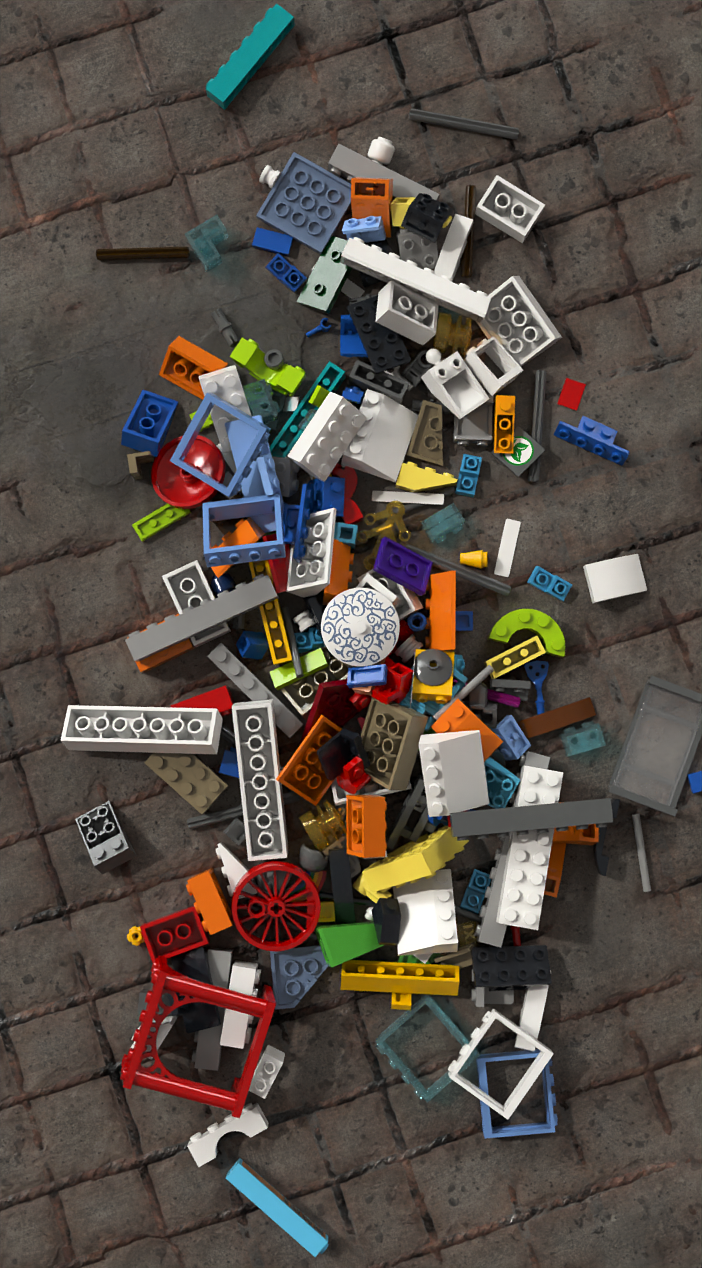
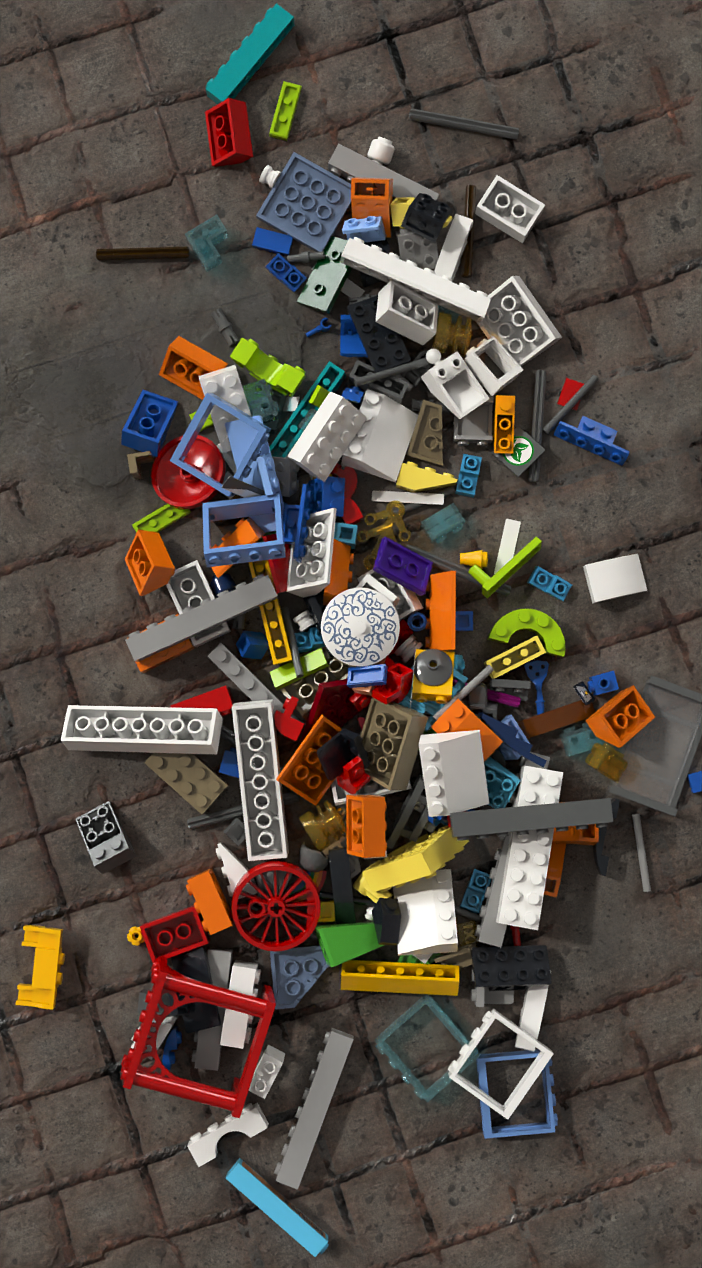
(46, 967): none -> yellow bracket
(149, 562): none -> orange slope
(172, 1043): none -> blue slope
(229, 133): none -> red slope
(241, 488): none -> dark grey sticker
(274, 359): dark grey tile -> none
(285, 111): none -> lime tile
(285, 723): none -> red brick
(306, 257): none -> dark grey bar
(314, 1108): none -> light grey brick
(390, 372): none -> dark grey bar
(401, 1001): yellow plate -> none
(491, 584): none -> lime piece
(508, 736): none -> dark blue slope
(570, 404): none -> dark grey bar
(584, 693): none -> sticker
(603, 683): none -> blue brick
(607, 761): none -> clear yellow brick
(621, 717): none -> orange slope

